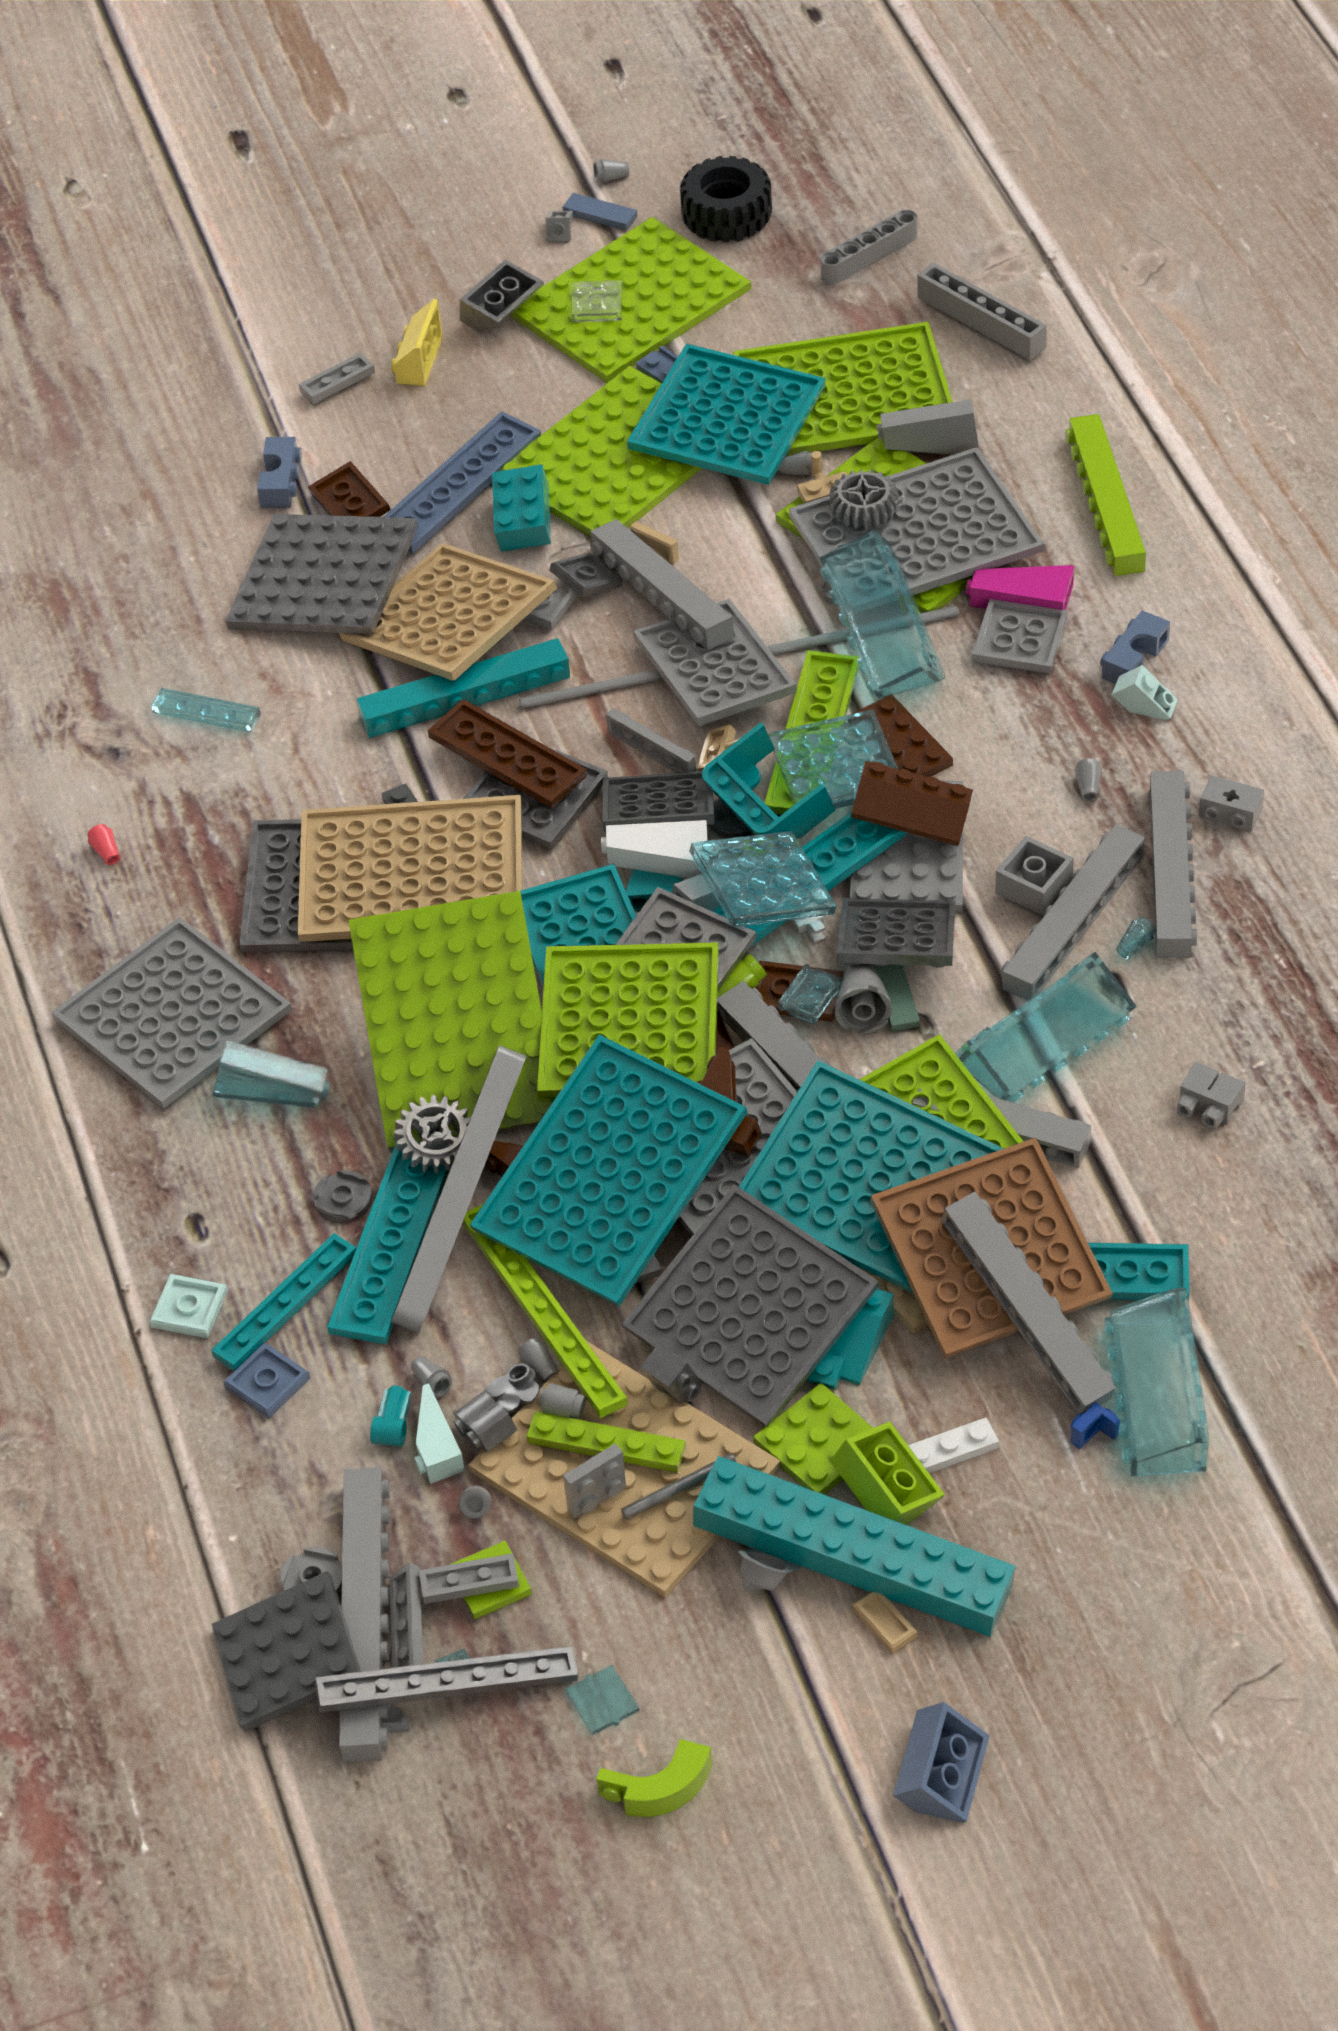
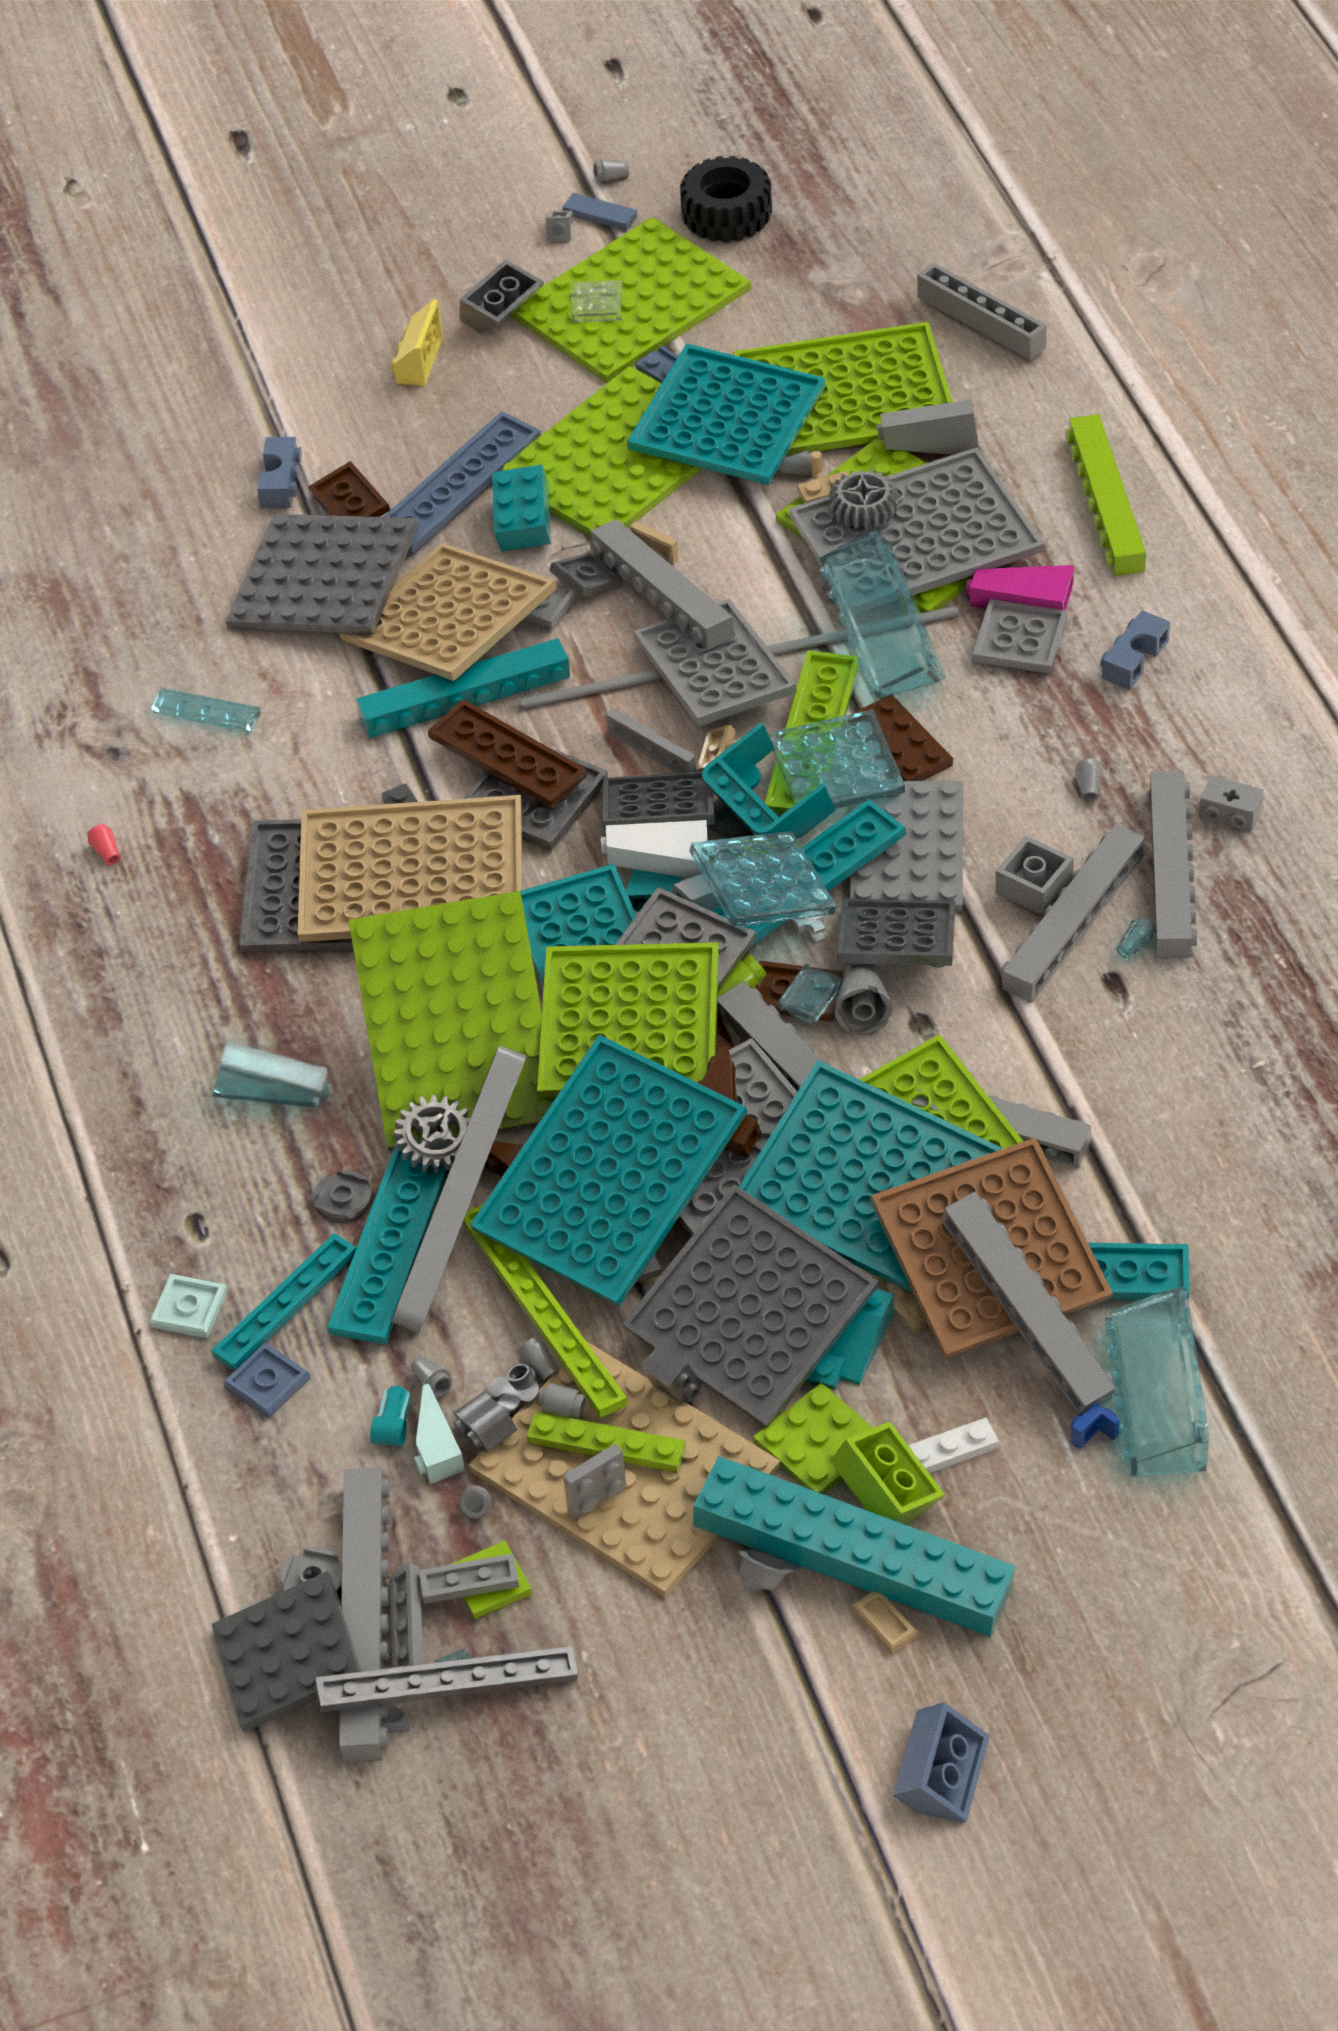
(170, 1011): light grey plate -> none
(336, 378): light grey plate -> none
(602, 1699): clear light blue piece -> none
(664, 1790): lime arch -> none
(670, 1490): flat silver bar -> none
(869, 246): light grey beam -> none
(904, 1011): sand green tile -> none
(911, 803): reddish brown slope -> none
(1047, 1030): clear light blue windscreen -> none
(1144, 694): light aqua slope -> none
(1210, 1095): light grey hips -> none

